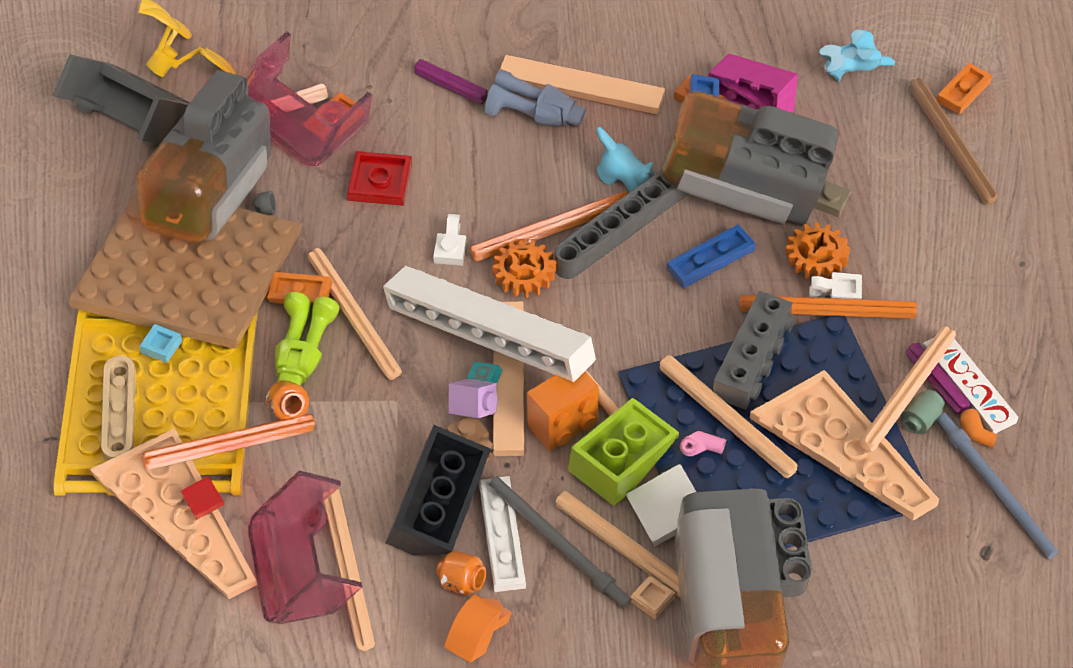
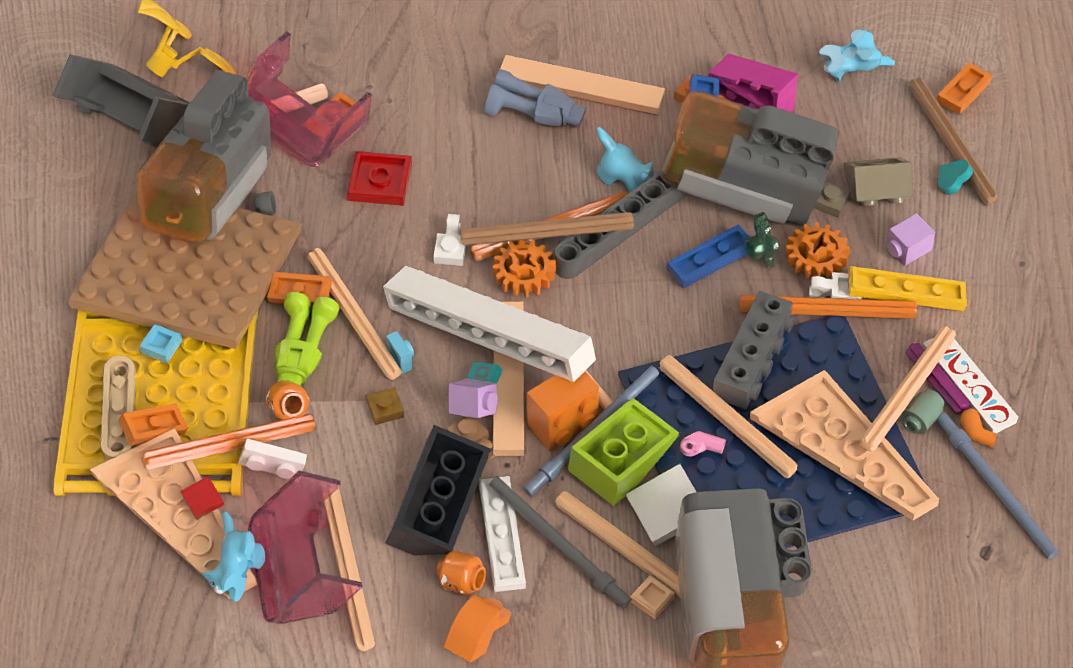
(152, 422): none -> orange plate
(237, 556): none -> medium azure animal
(271, 459): none -> white plate
(385, 405): none -> pearl gold plate
(401, 351): none -> medium azure plate
(450, 81): magenta axle -> none
(547, 228): none -> medium nougat axle
(550, 469): none -> sand blue bar
(762, 244): none -> clear green animal
(879, 180): none -> dark tan slope
(907, 287): none -> yellow tile
(910, 239): none -> lavender brick
(953, 175): none -> teal tile

